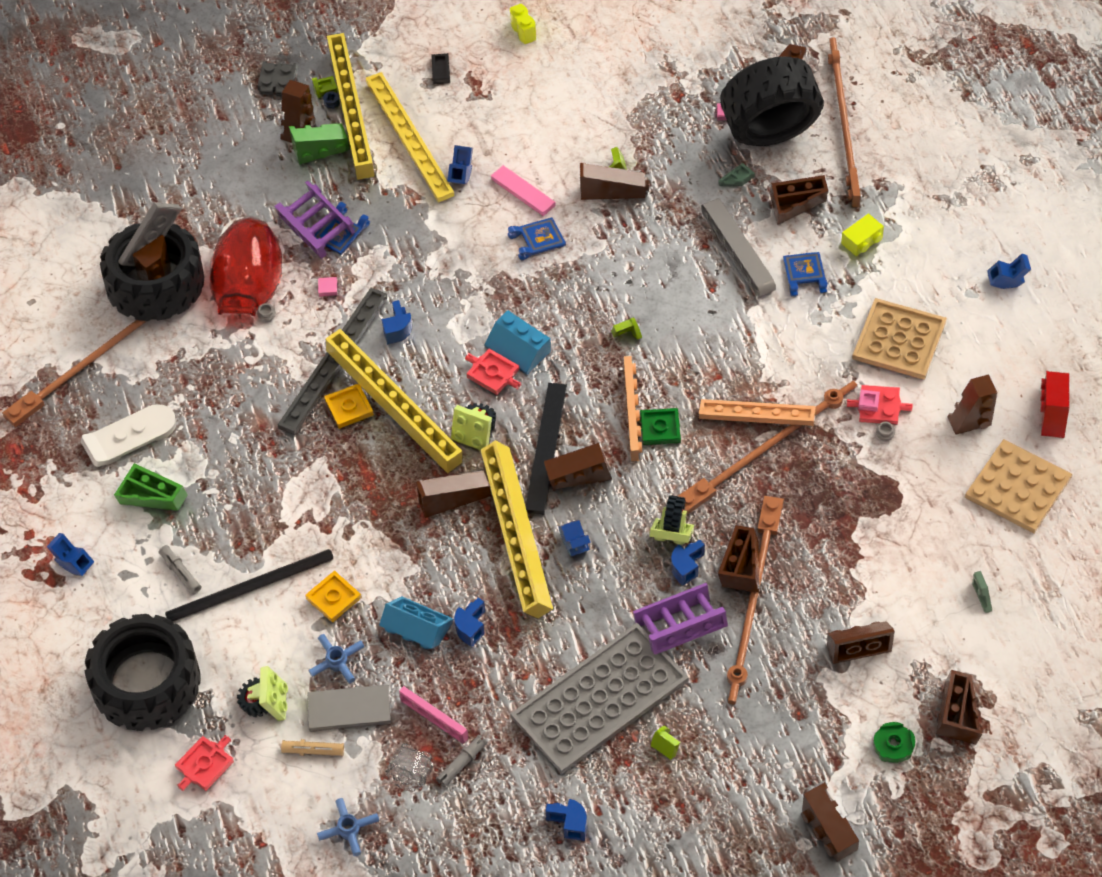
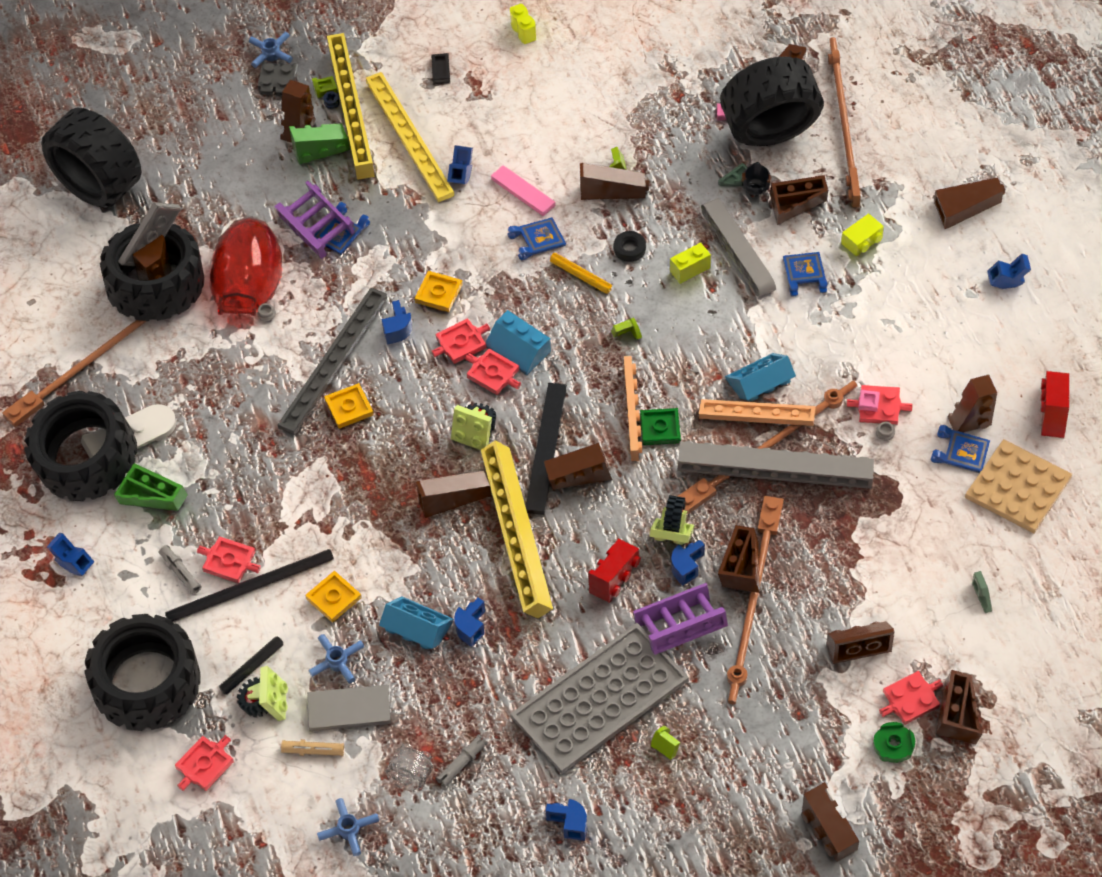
(59, 421): none -> black tyre
(91, 157): none -> black tyre
(228, 559): none -> coral plate
(251, 665): none -> black axle
(270, 49): none -> medium blue bar
(327, 286): bright pink tile -> none
(394, 400): light yellow brick -> none
(433, 715): bright pink tile -> none
(438, 291): none -> yellow plate
(460, 340): none -> coral plate
(574, 538): blue brick -> none
(581, 273): none -> yellow axle
(613, 571): none -> red wedge
(629, 236): none -> black tyre
(690, 263): none -> neon yellow brick
(756, 179): none -> black hair
(761, 376): none -> dark azure slope
(775, 464): none -> light grey brick
(899, 338): tan plate -> none
(911, 697): none -> coral plate
(963, 450): none -> blue flag
(967, 200): none -> reddish brown slope

